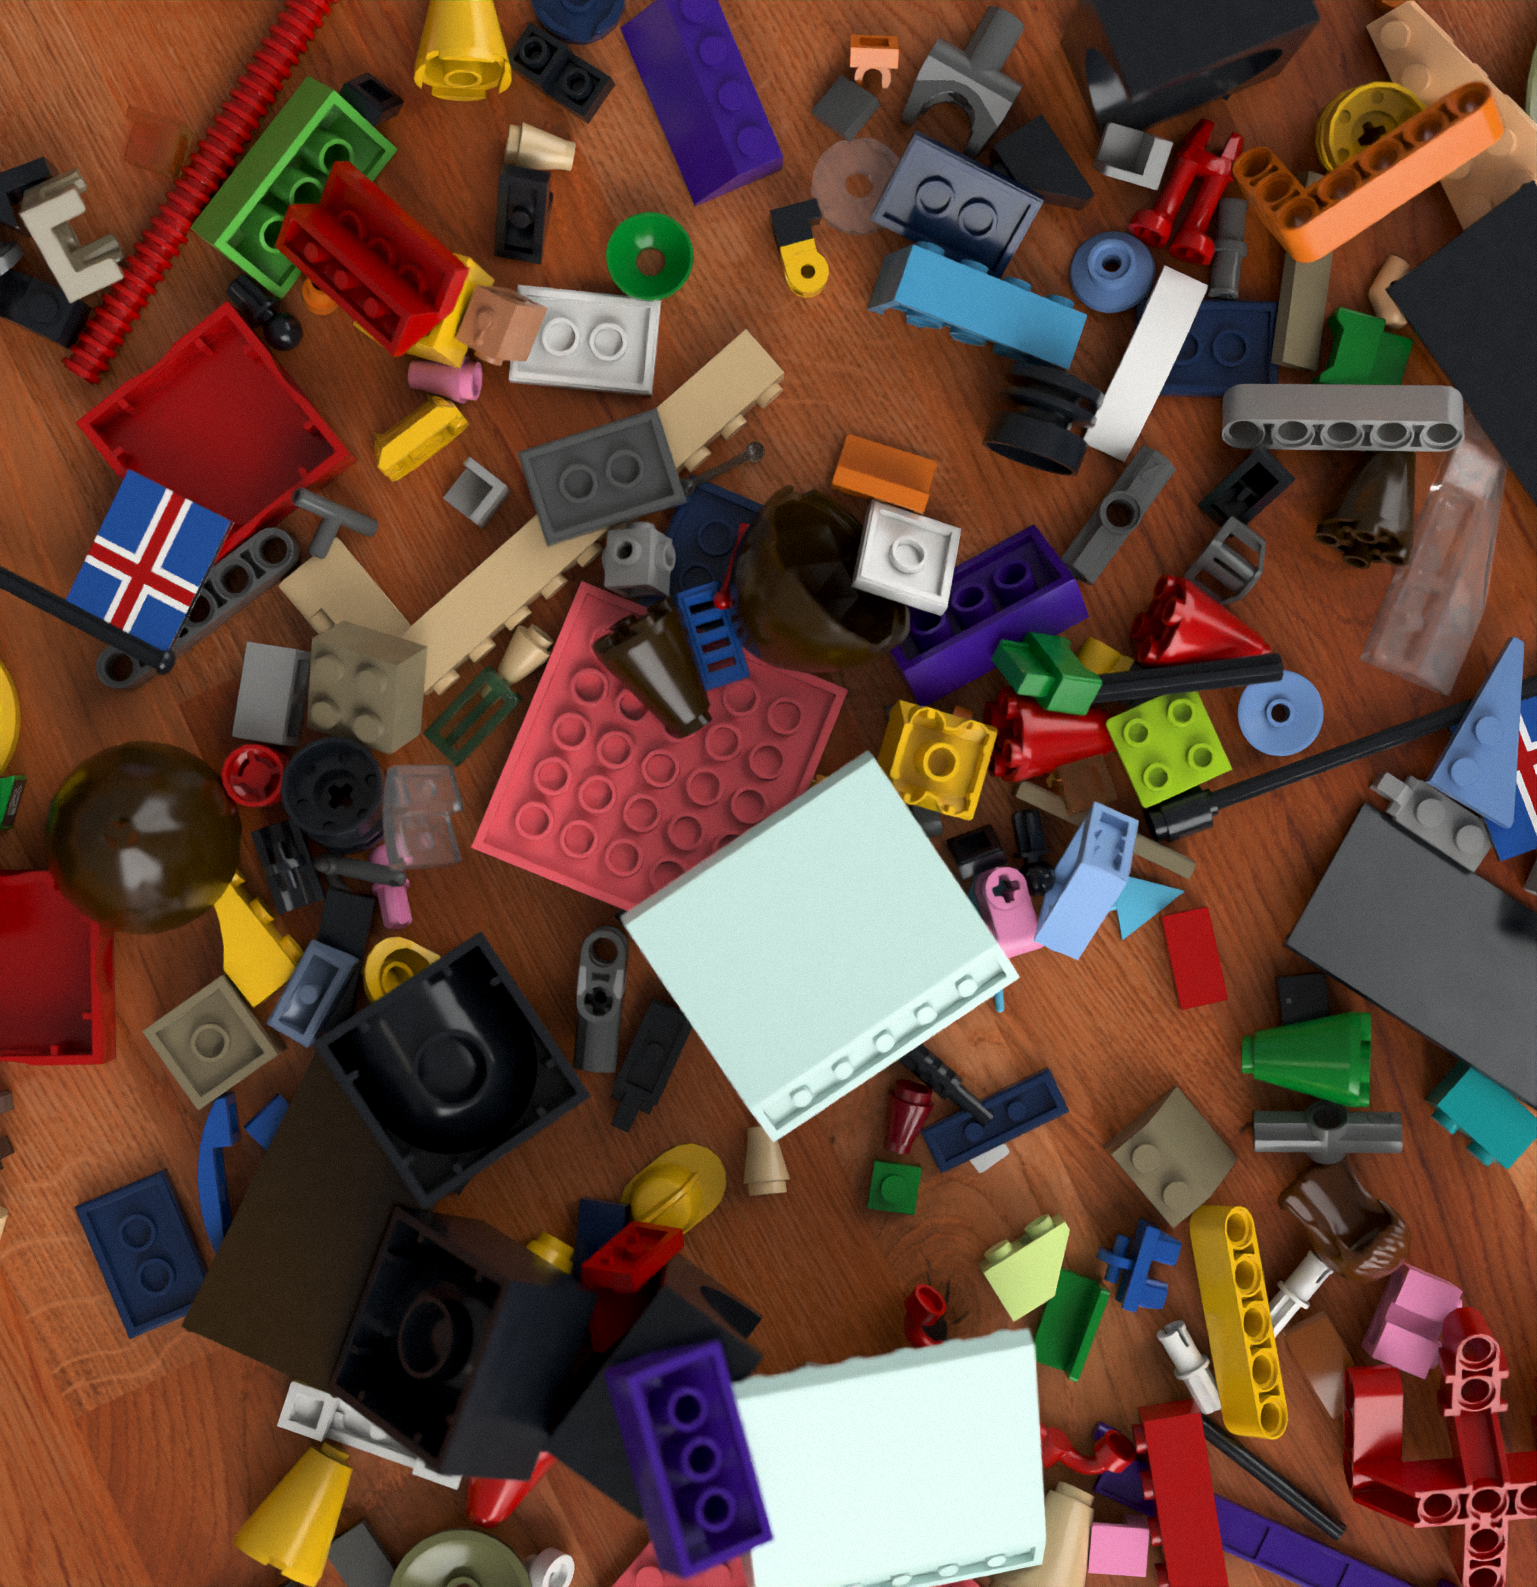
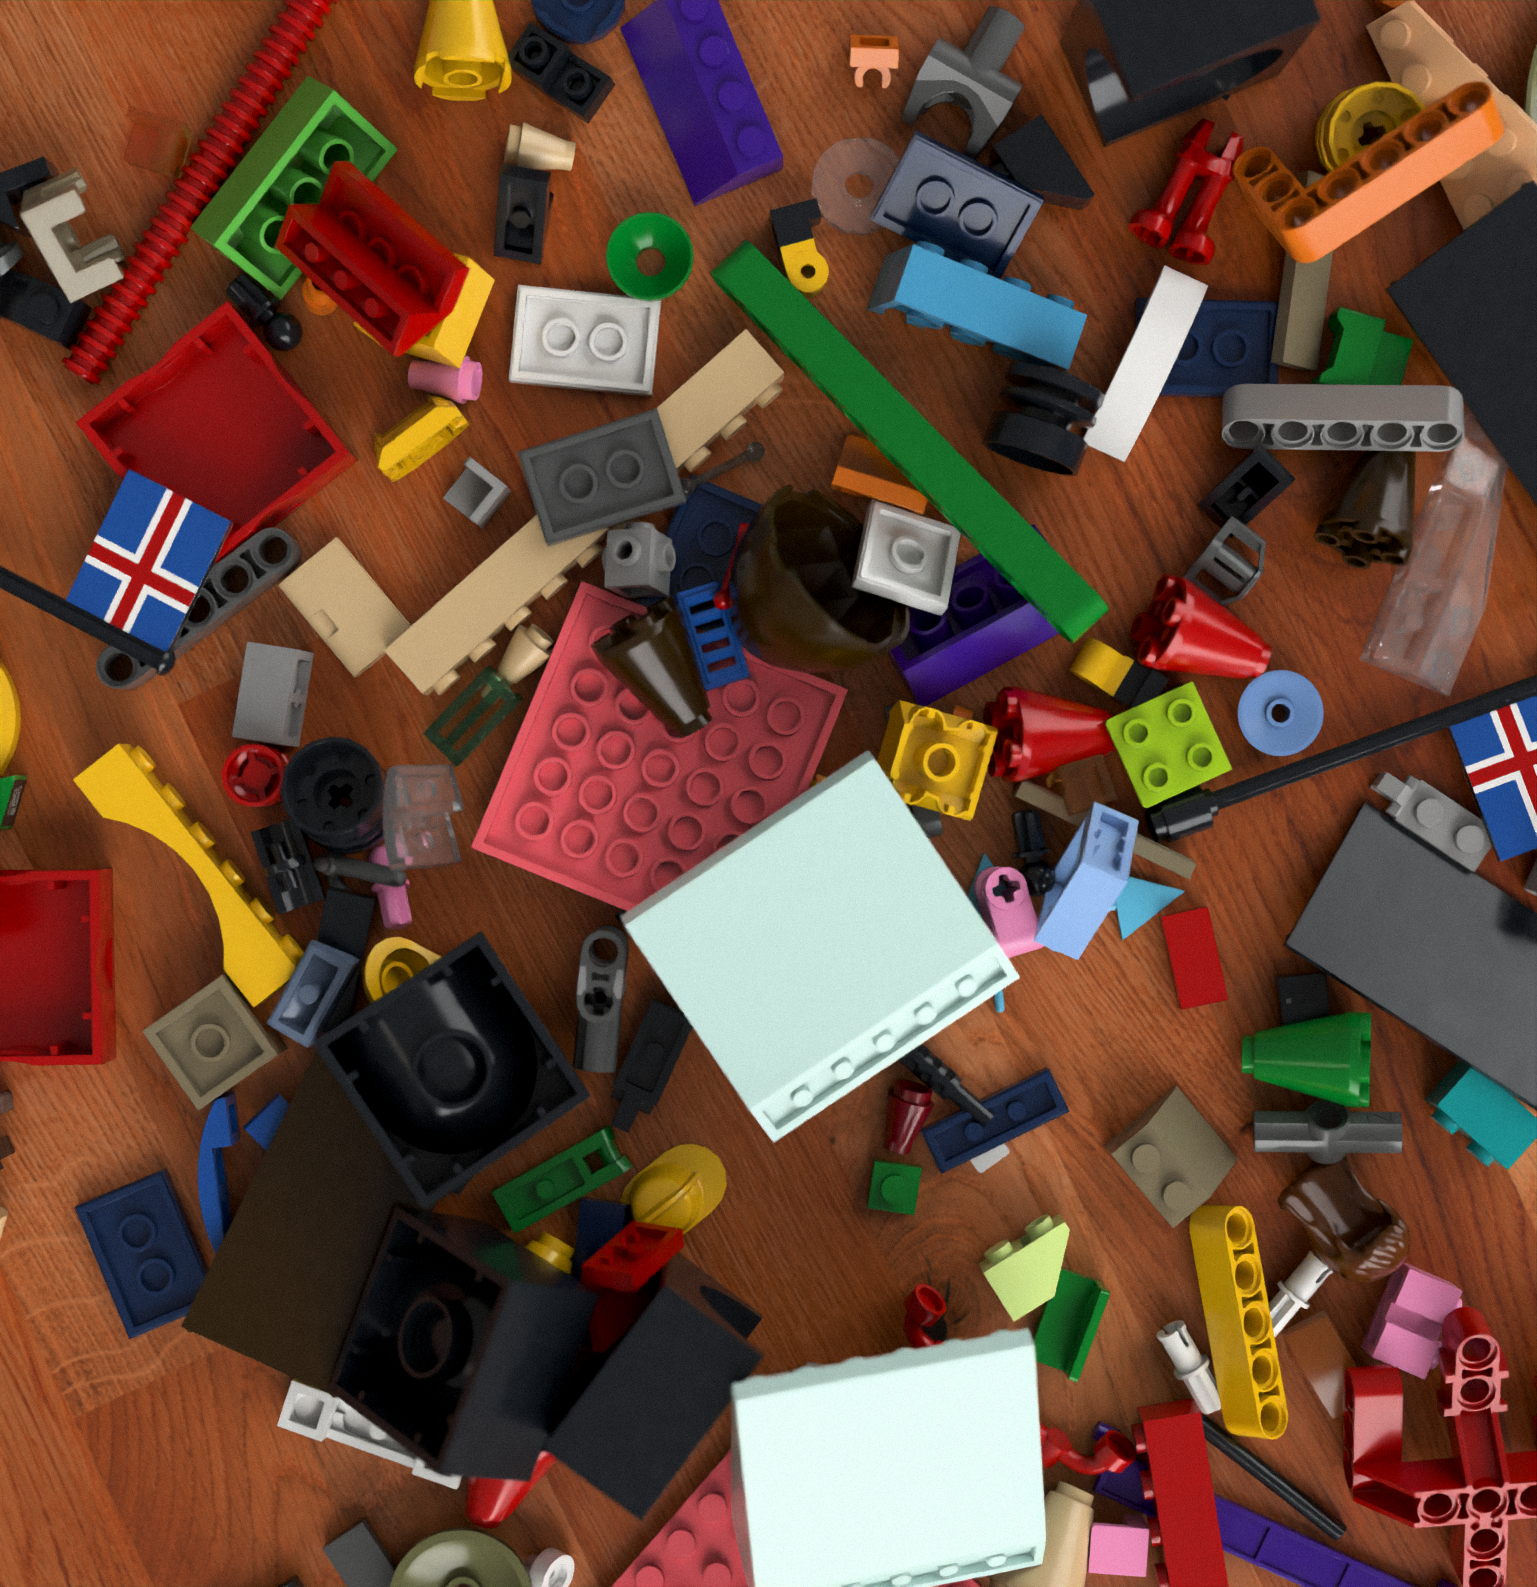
(183, 843): dark brown piece -> none
(299, 1516): yellow cone -> none
(332, 516): dark grey piece -> none
(366, 686): dark tan brick -> none
(371, 98): black tile -> none
(500, 324): nougat head -> none
(559, 1180): none -> green plate
(689, 1457): dark purple slope -> none
(764, 1164): tan cone -> none
(845, 108): dark grey tile -> none
(909, 442): none -> green beam
(976, 851): black tile -> none
(1048, 671): green piece -> none
(1112, 290): medium blue piece -> none
(1132, 155): light grey panel -> none
(1132, 491): dark grey piece -> none
(1147, 1245): blue hips -> none
(1190, 677): black axle -> none
(1229, 249): dark grey pin -> none
(1382, 304): light nougat arm -> none
(1483, 750): medium blue wing -> none

